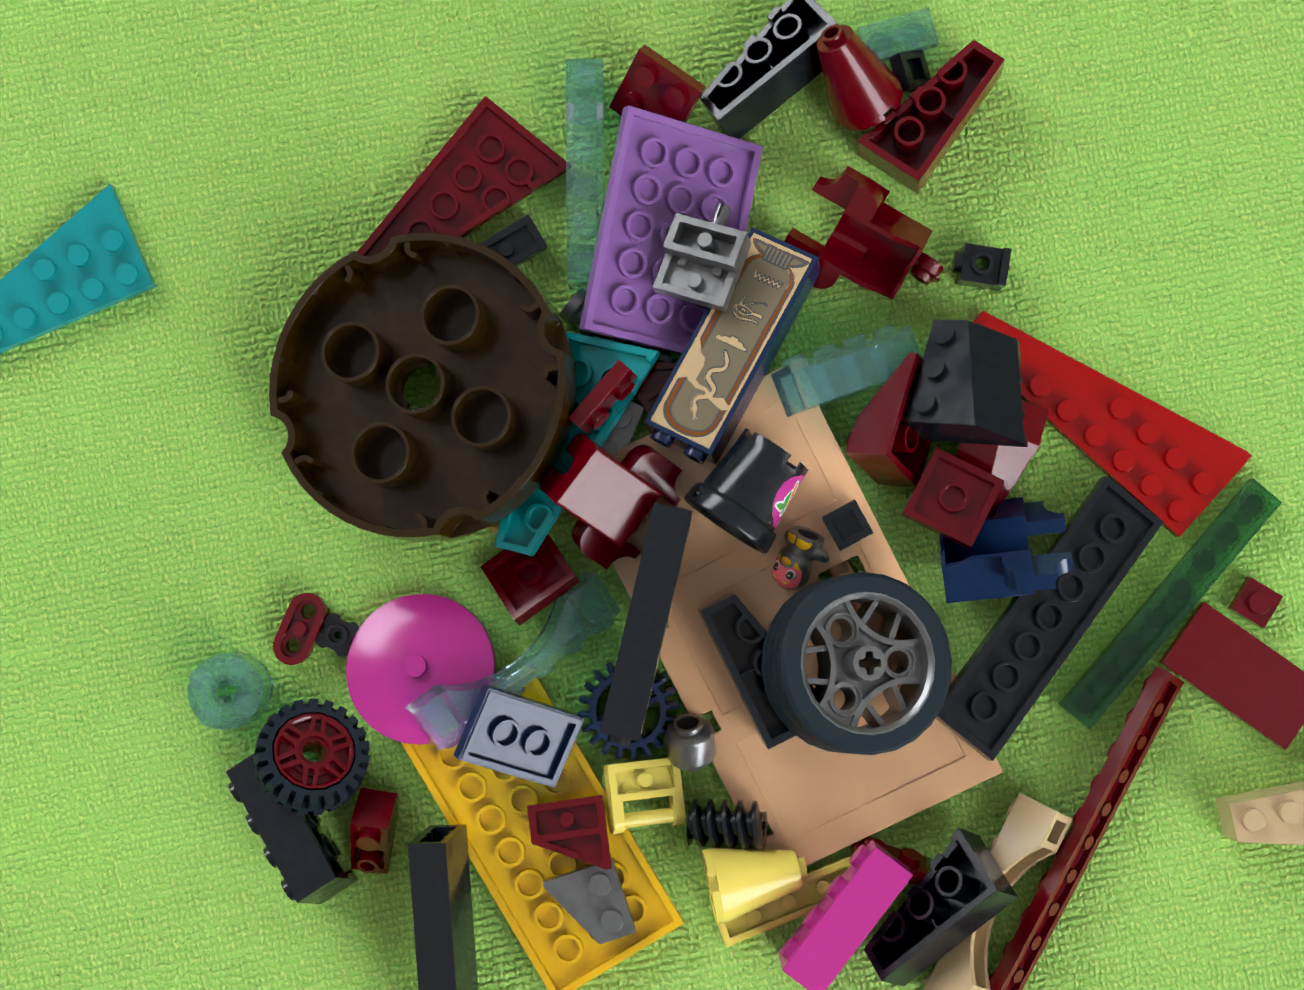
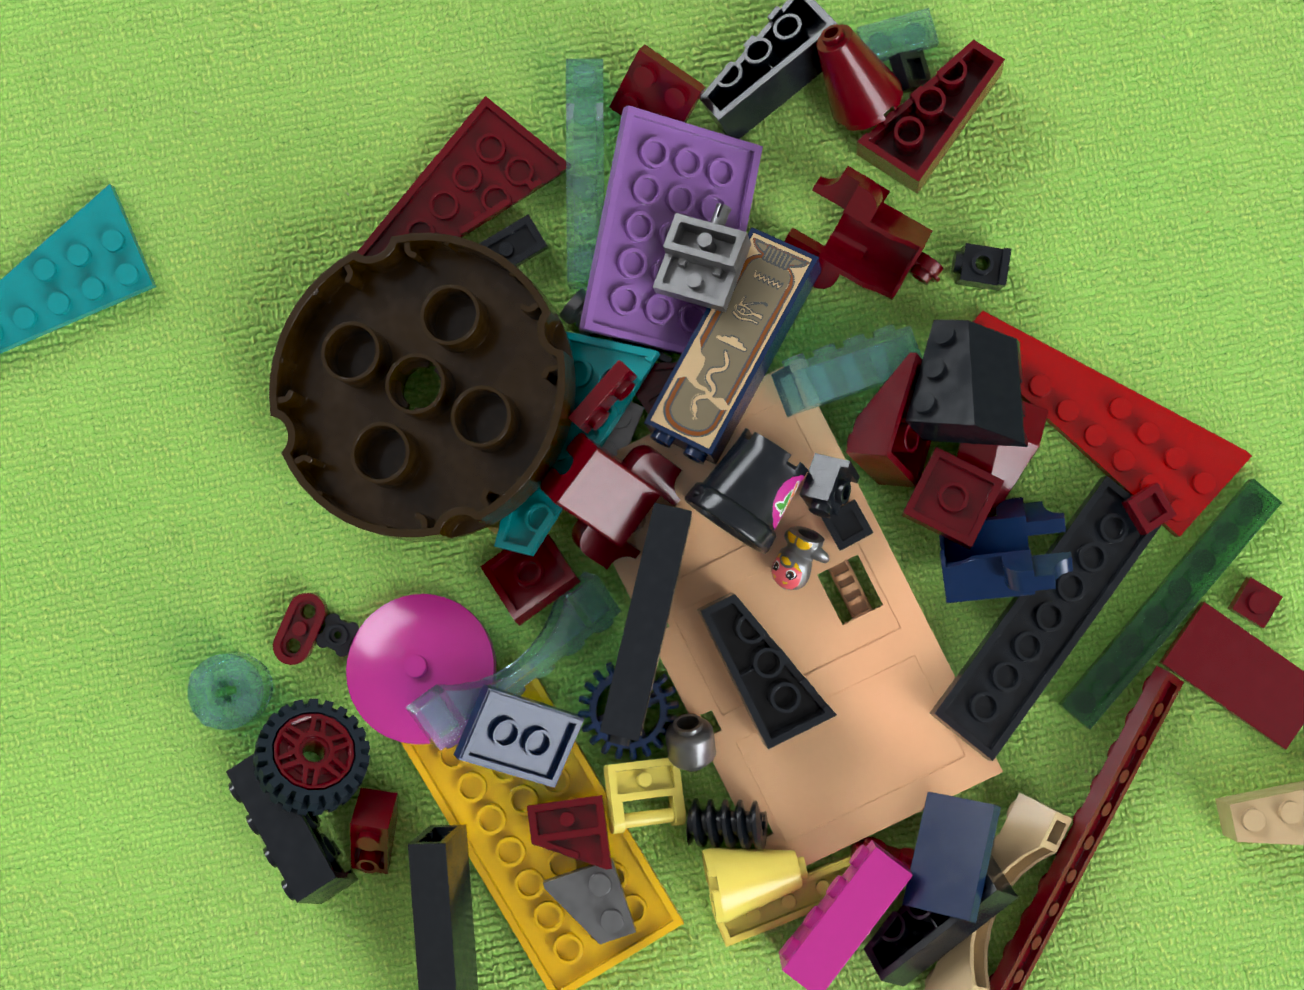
(828, 485): none -> black brick
(857, 664): wheel -> none
(952, 856): none -> dark blue tile
(1149, 508): none -> dark red plate

